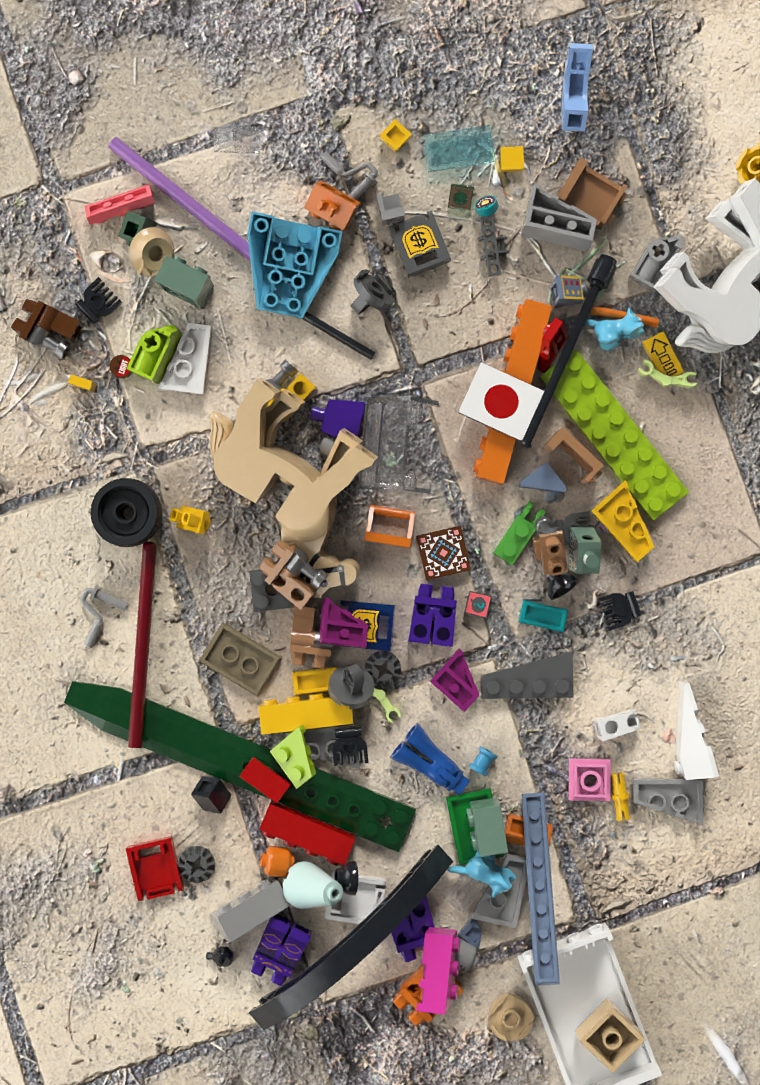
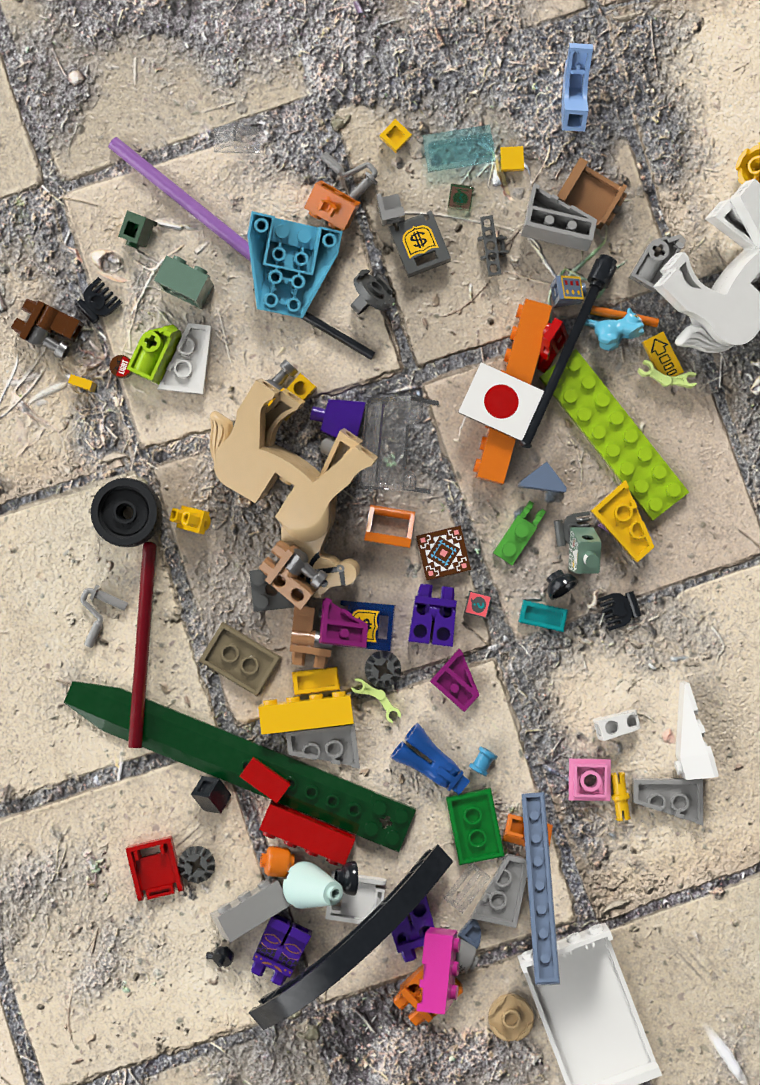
(119, 204): coral plate -> none
(149, 250): tan piece -> none
(295, 757): lime wing -> none
(349, 743): black piece -> none
(351, 686): dark grey tile -> none
(486, 205): teal tile -> none
(486, 871): medium azure animal -> none
(488, 827): sand green brick -> none
(538, 679): dark grey wing -> none
(550, 547): medium nougat hips -> none
(577, 452): medium nougat panel -> none
(610, 1035): tan brick -> none

